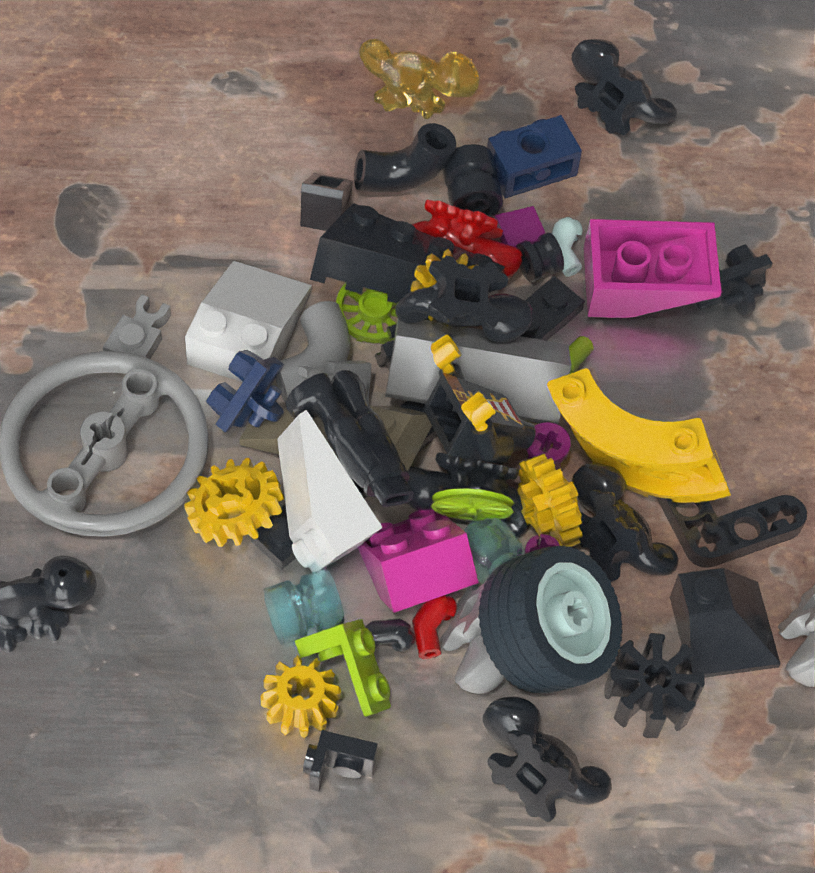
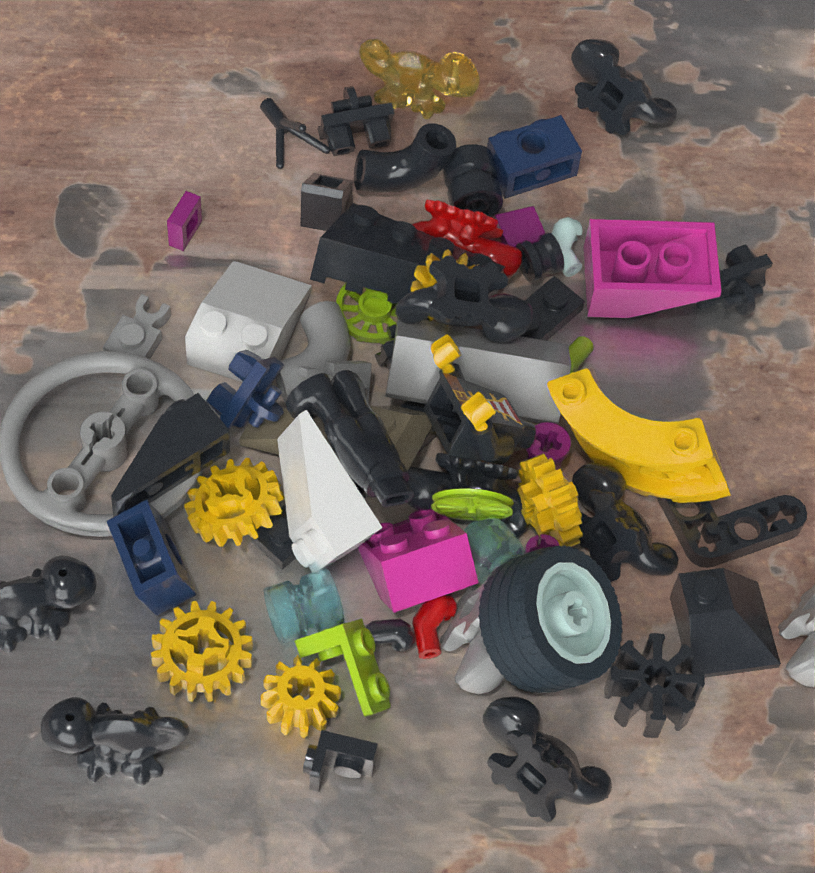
(119, 739): none -> black animal
(151, 558): none -> dark blue brick
(176, 449): none -> black slope
(184, 220): none -> magenta tile
(219, 660): none -> yellow gear
(283, 126): none -> black plant
(355, 116): none -> black hips

